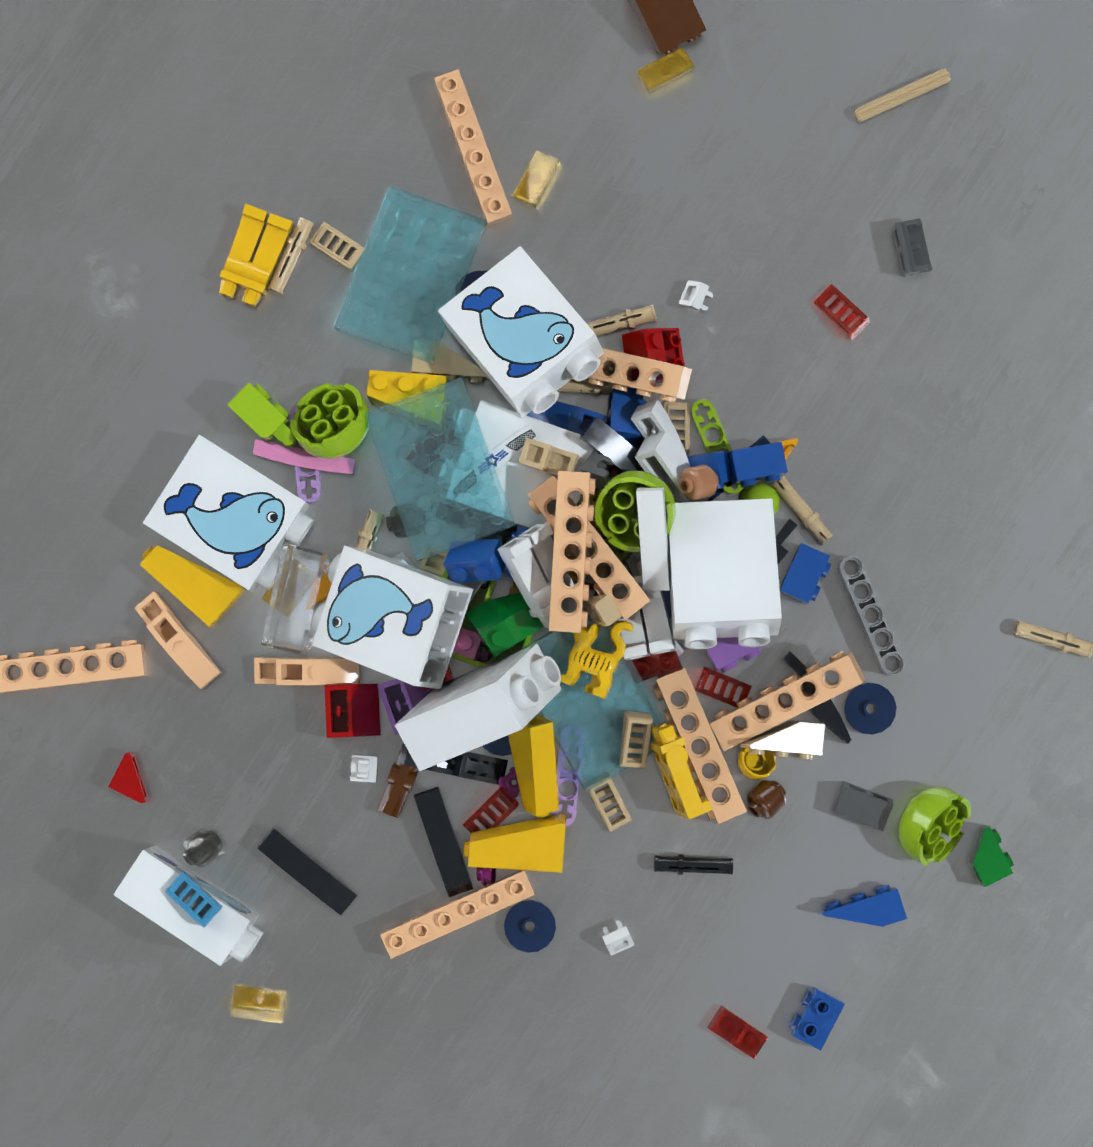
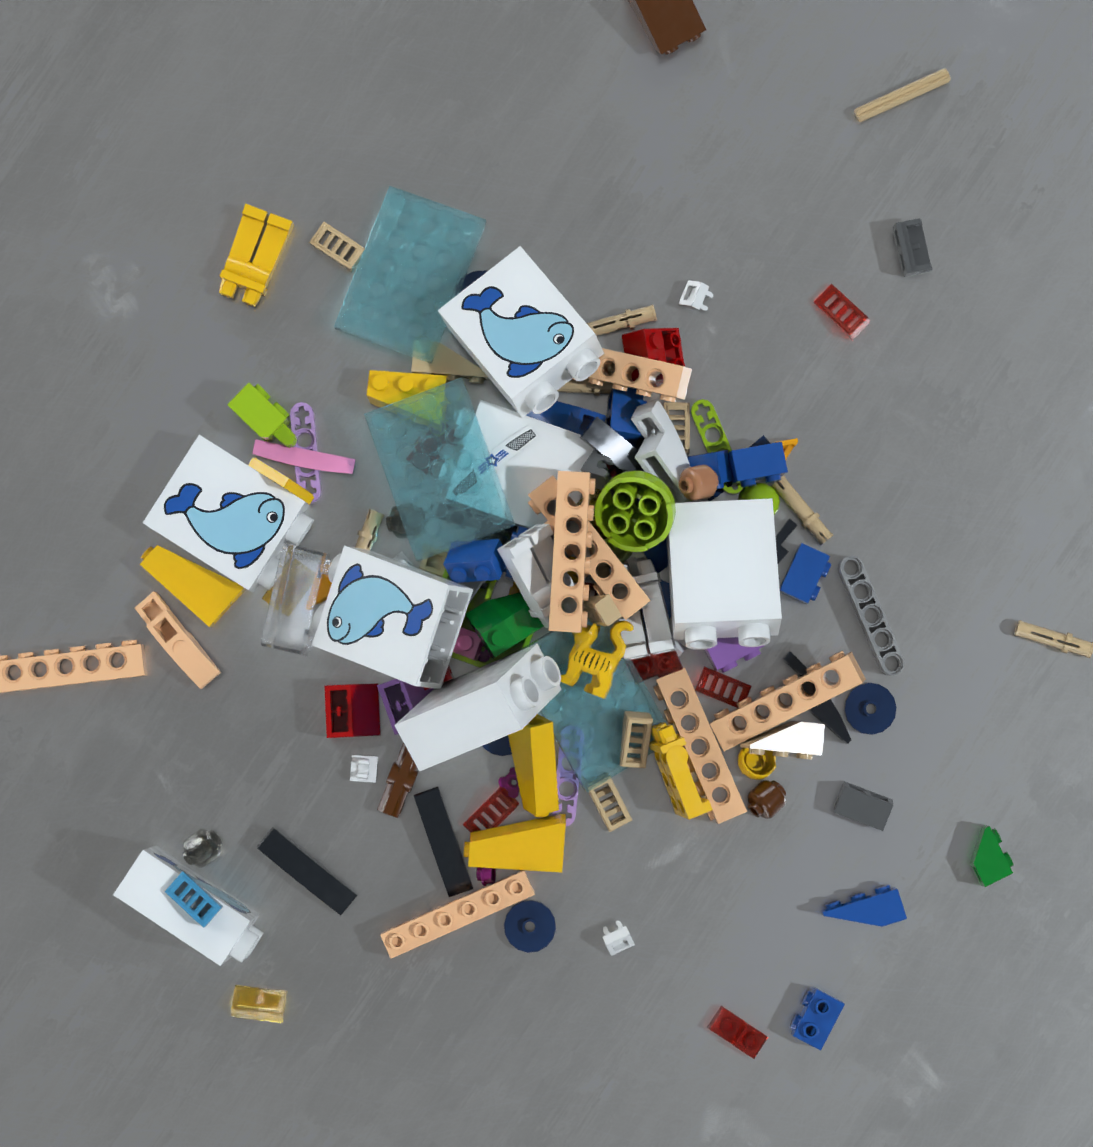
(128, 779): red slope -> none
(281, 480): none -> yellow tile
(291, 255): tan pin -> none
(306, 671): light nougat slope -> none
(334, 420): lime cylinder -> none
(466, 765): black slope -> none
(473, 148): light nougat brick -> none
(536, 178): clear yellow slope -> none
(547, 458): tan slope -> none
(653, 539): white tile -> none
(666, 70): clear yellow slope -> none
(693, 864): black pin -> none
(926, 817): lime cylinder -> none

